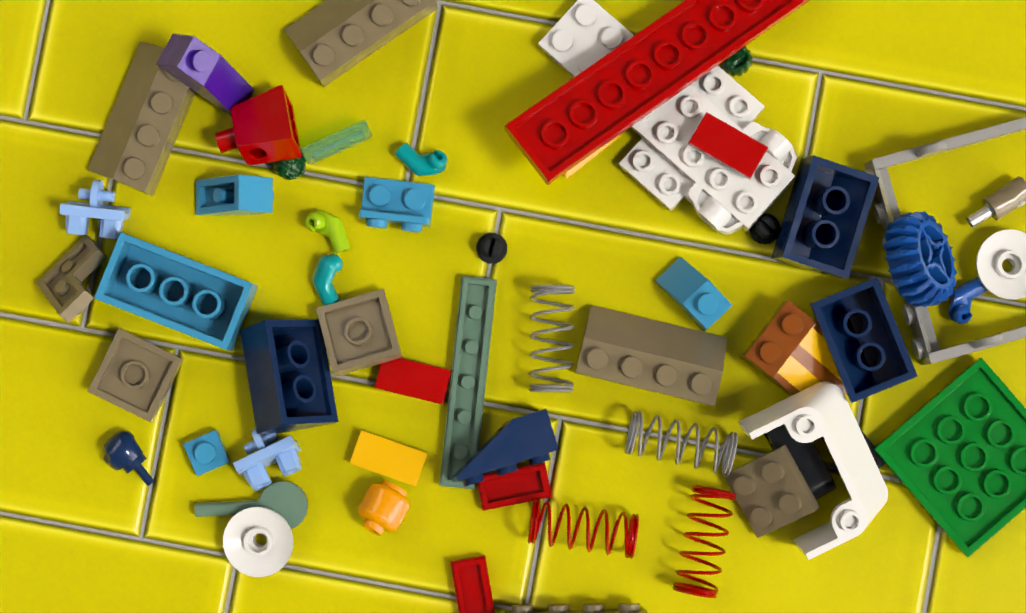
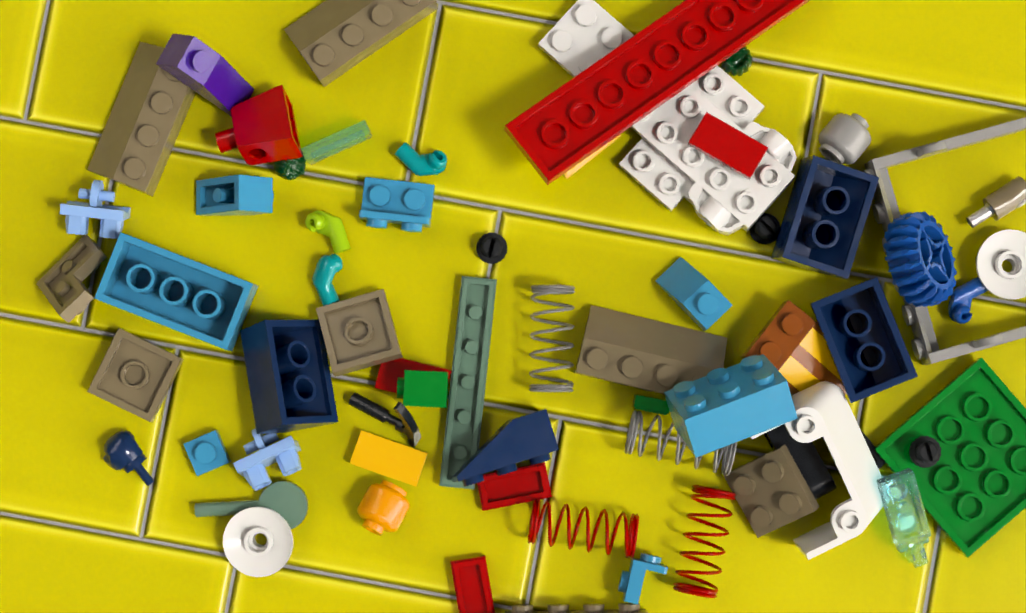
(404, 423): none -> black piece
(423, 388): none -> green brick
(632, 581): none -> dark azure bracket
(650, 405): none -> green tile
(730, 404): none -> dark azure brick
(844, 138): none -> light grey head
(905, 515): none -> clear light blue hinge
(925, 451): none -> black piece

